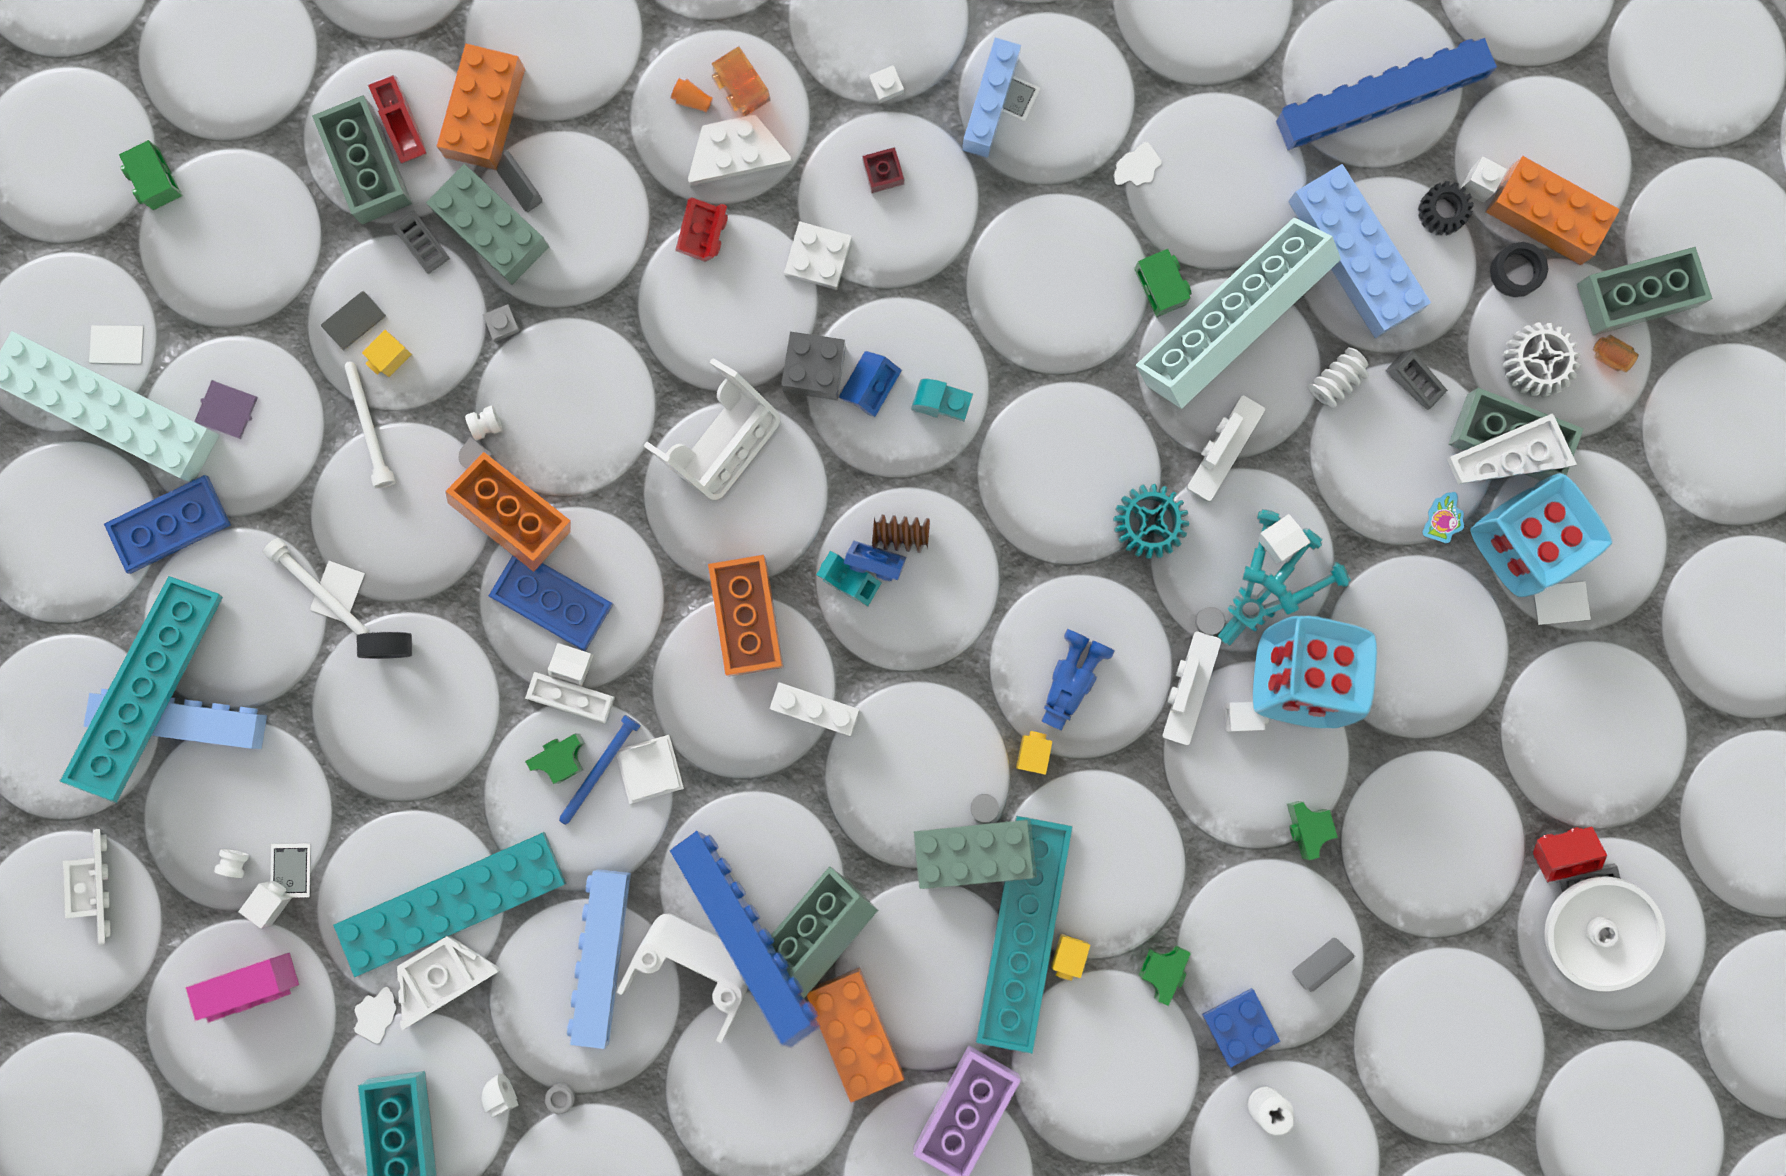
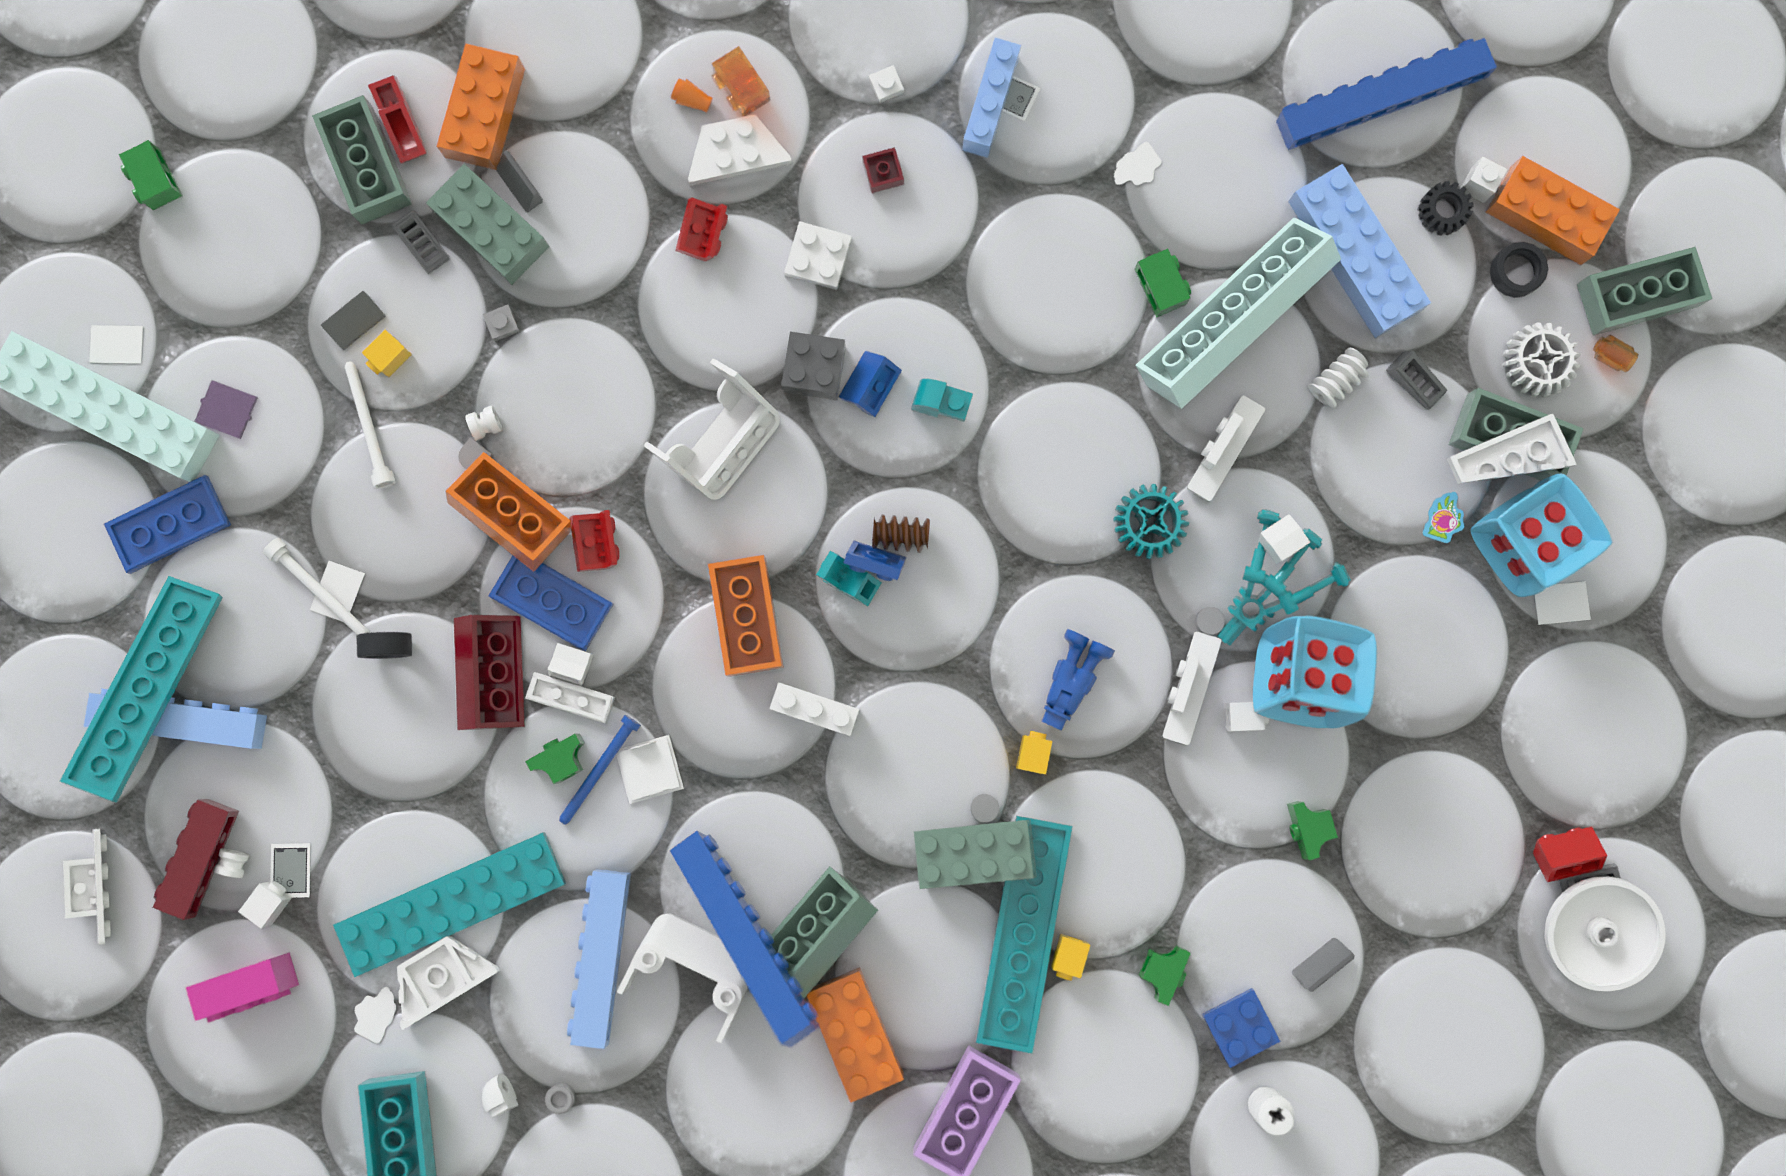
(195, 858): none -> dark red brick
(488, 672): none -> dark red slope
(594, 541): none -> red bracket

